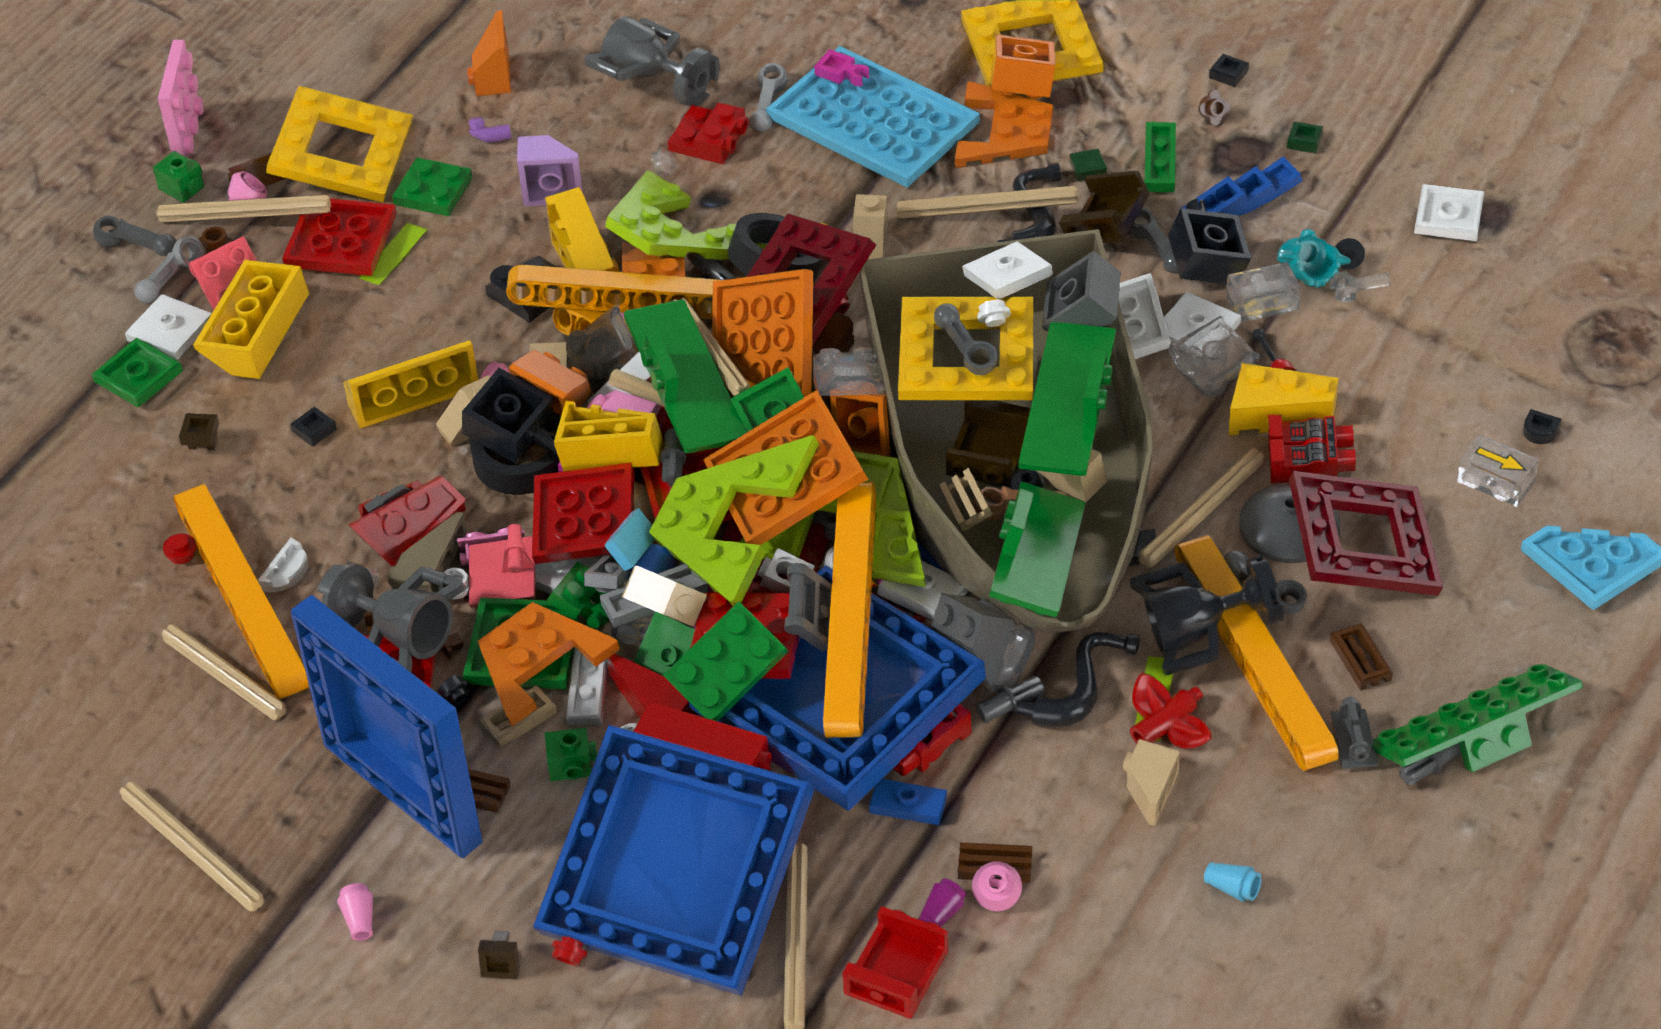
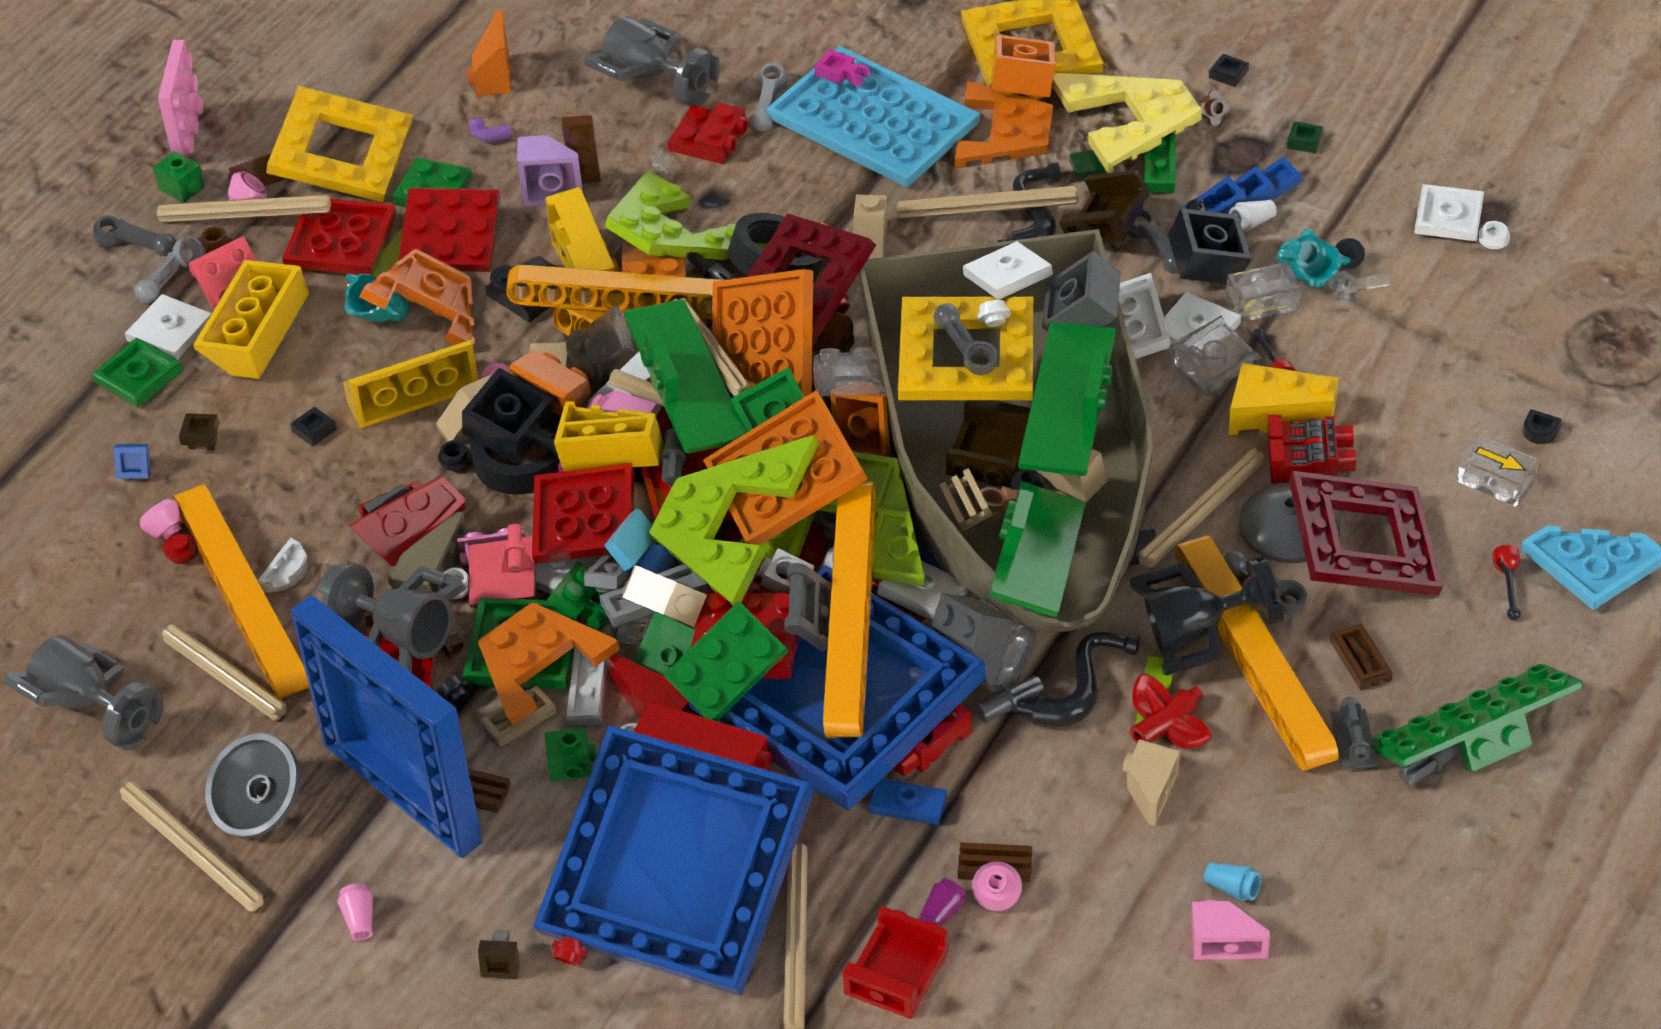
(72, 678): none -> dark grey piece
(132, 461): none -> blue tile
(162, 519): none -> bright pink cone
(239, 780): none -> dark grey dish
(395, 310): none -> teal hair
(432, 285): none -> orange wing
(452, 226): none -> red plate
(454, 455): none -> black plate
(580, 137): none -> reddish brown plate
(1157, 104): none -> light yellow wing
(1226, 932): none -> bright pink slope
(1253, 213): none -> white cone
(1494, 235): none -> white plate
(1506, 560): none -> hinge

